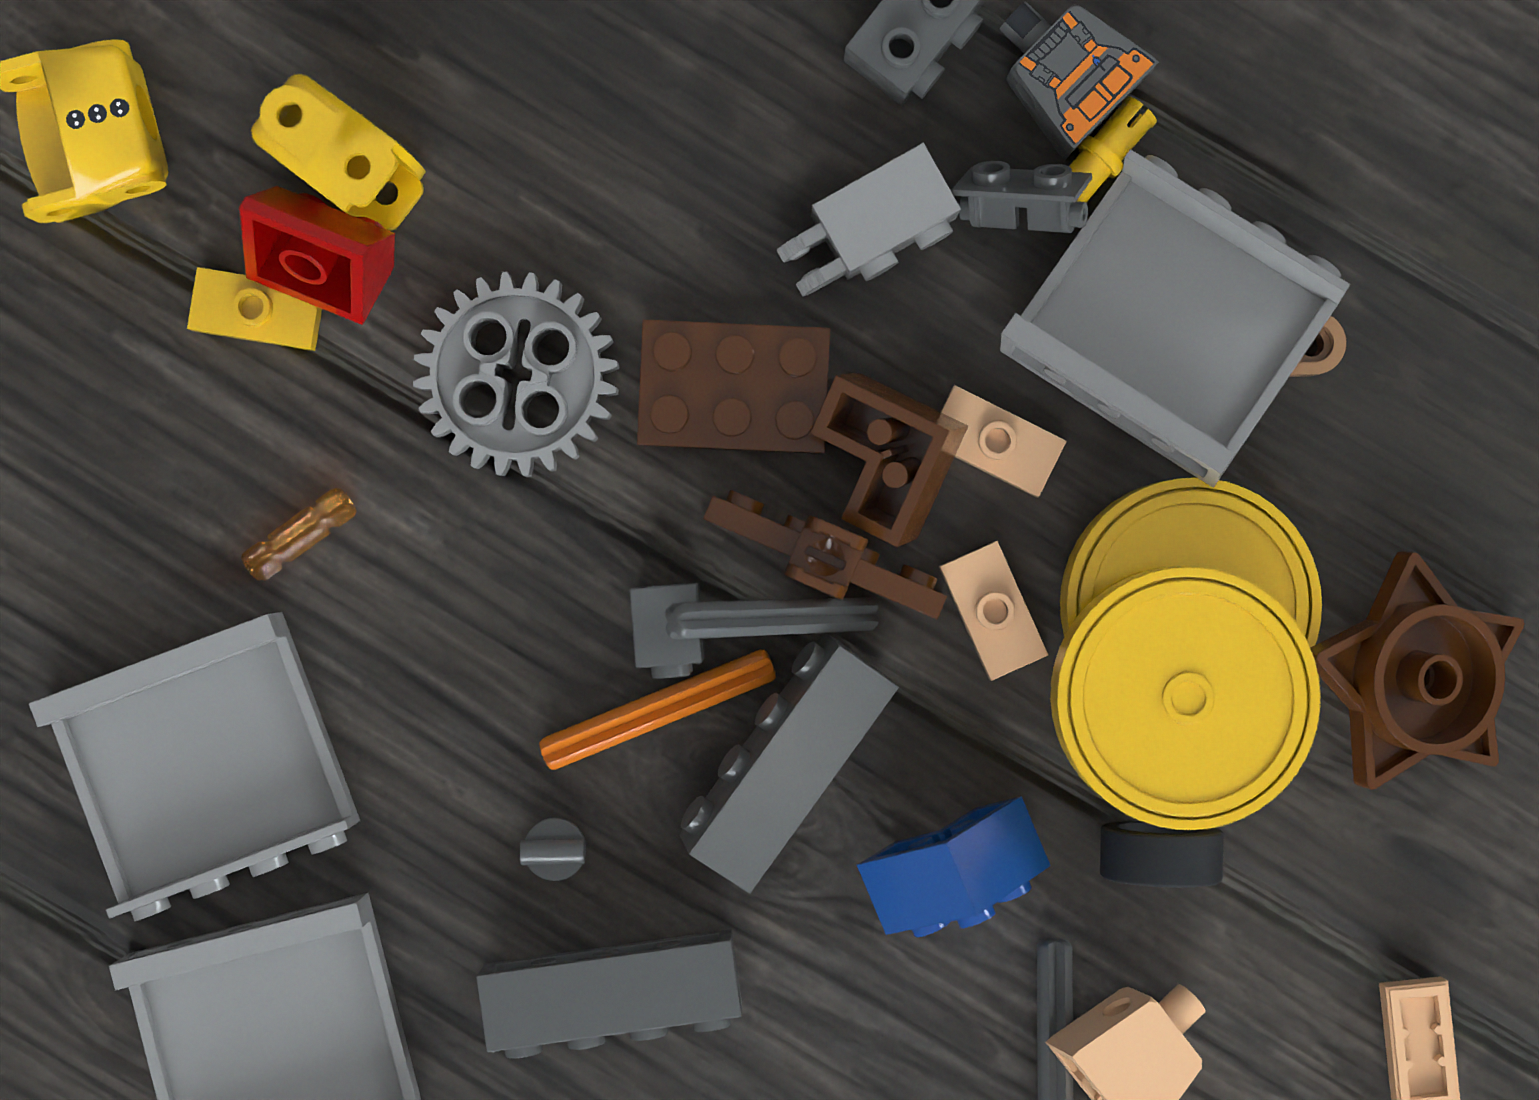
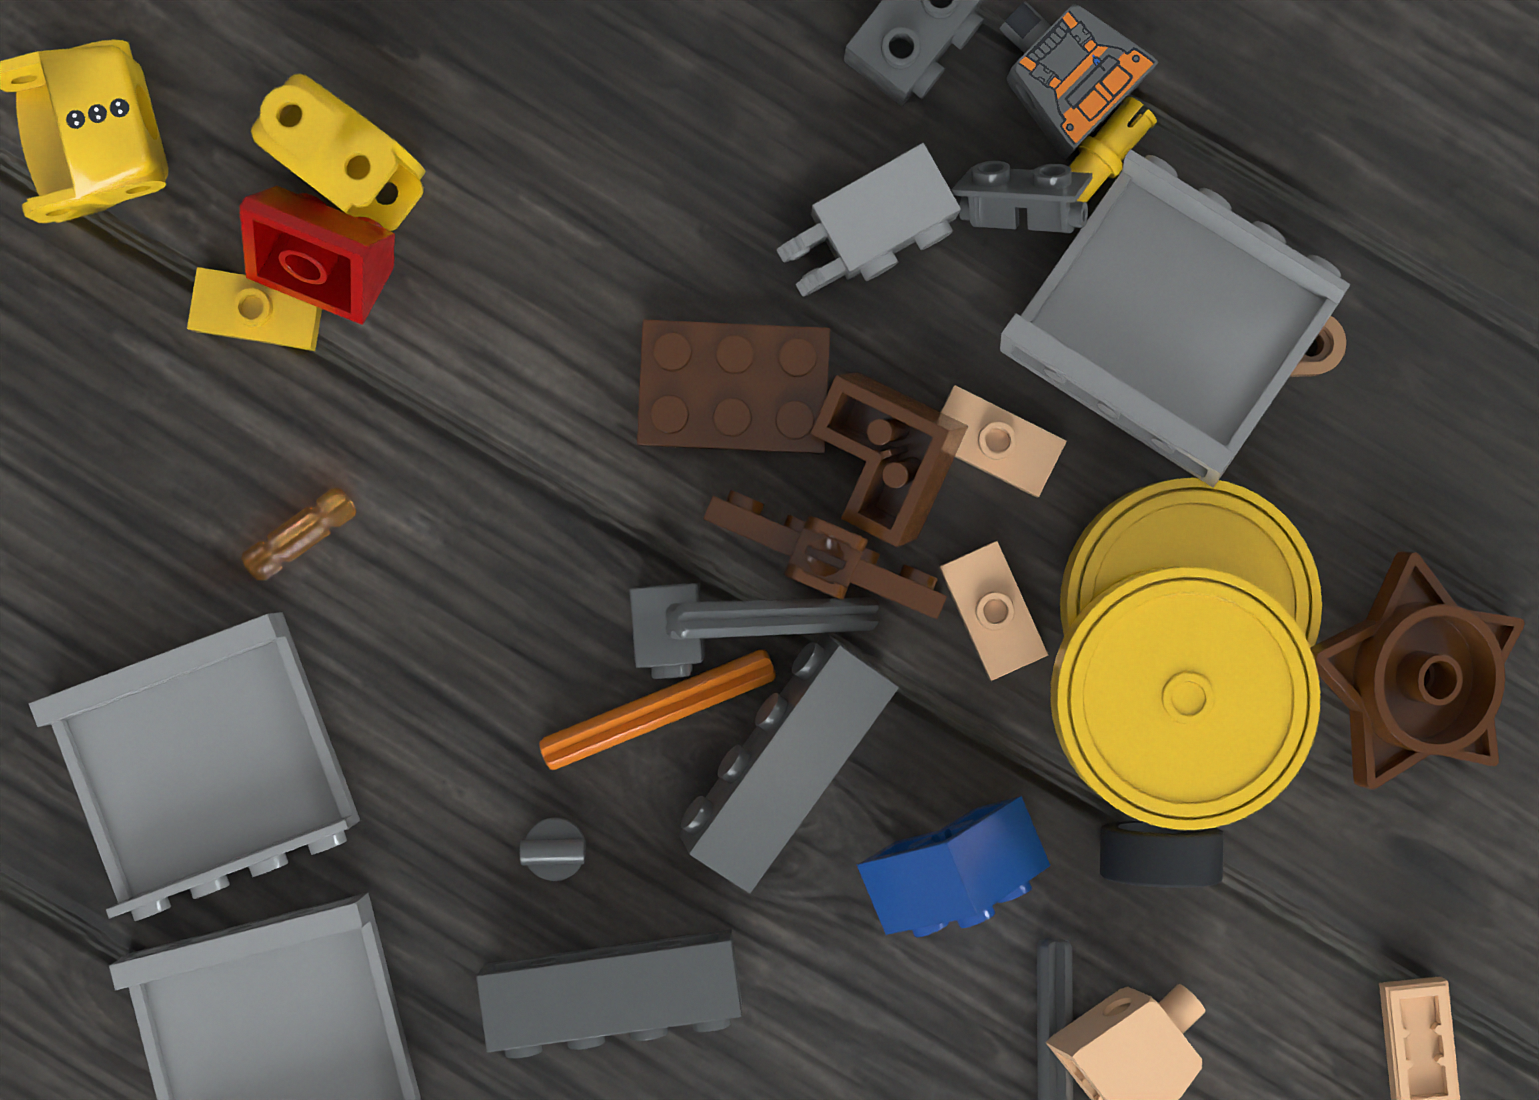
(459, 367): light grey gear -> none

